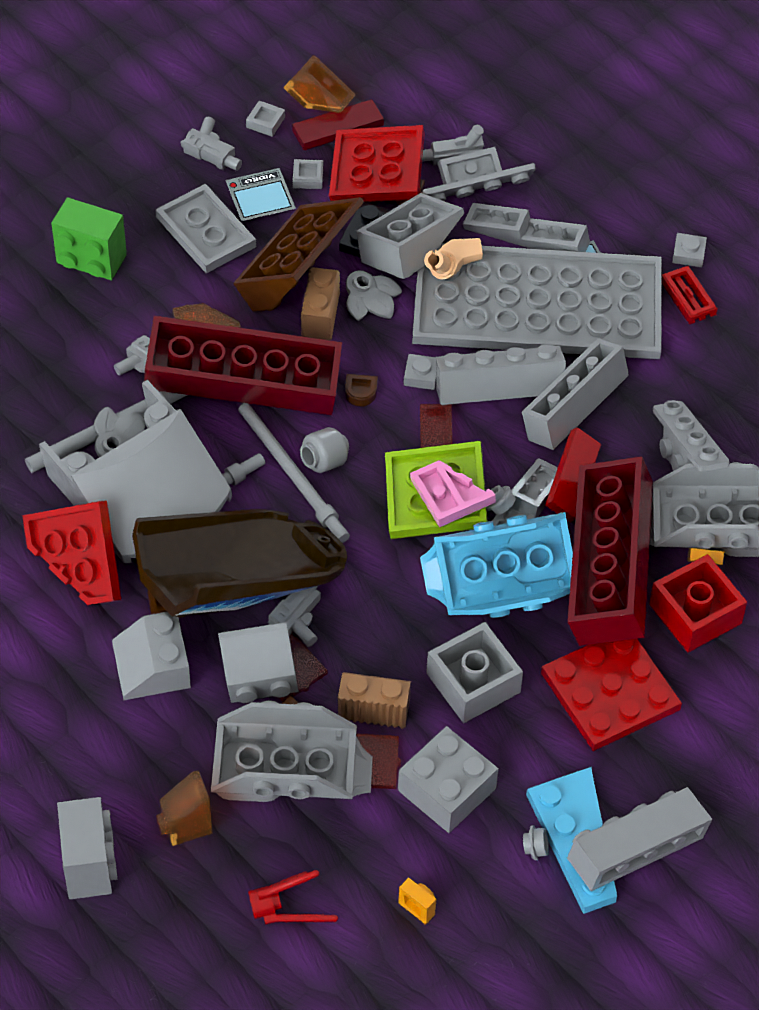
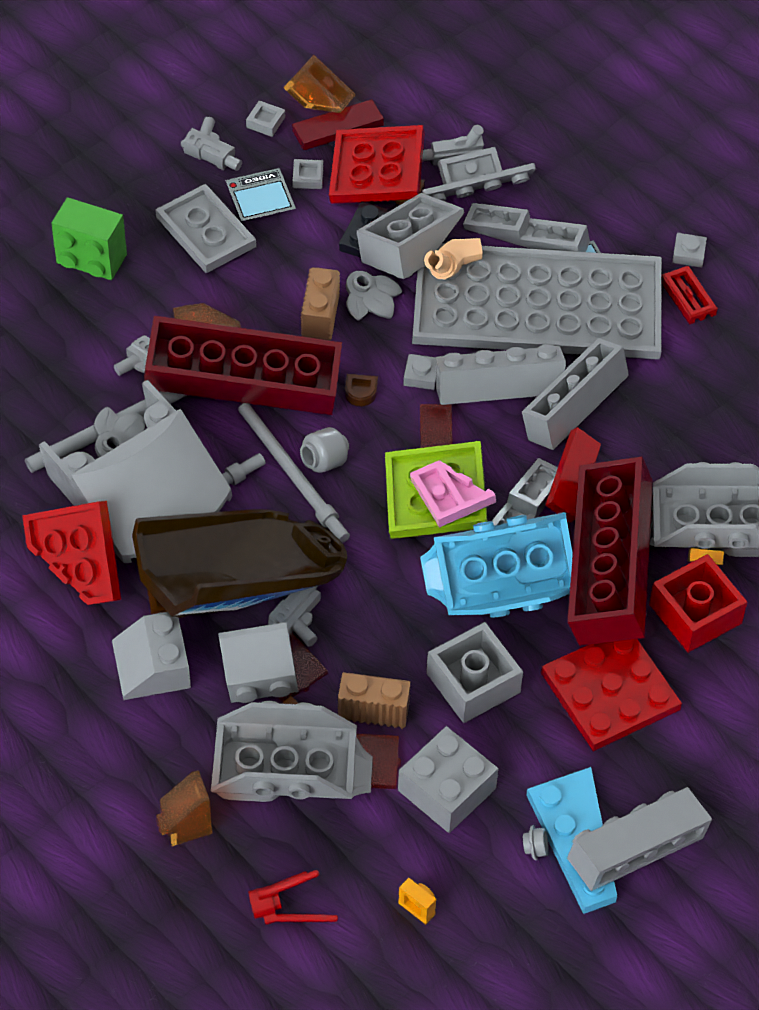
(86, 847): light grey brick -> none
(293, 252): reddish brown slope -> none
(504, 500): light grey plate -> none
(686, 439): light grey bracket -> none

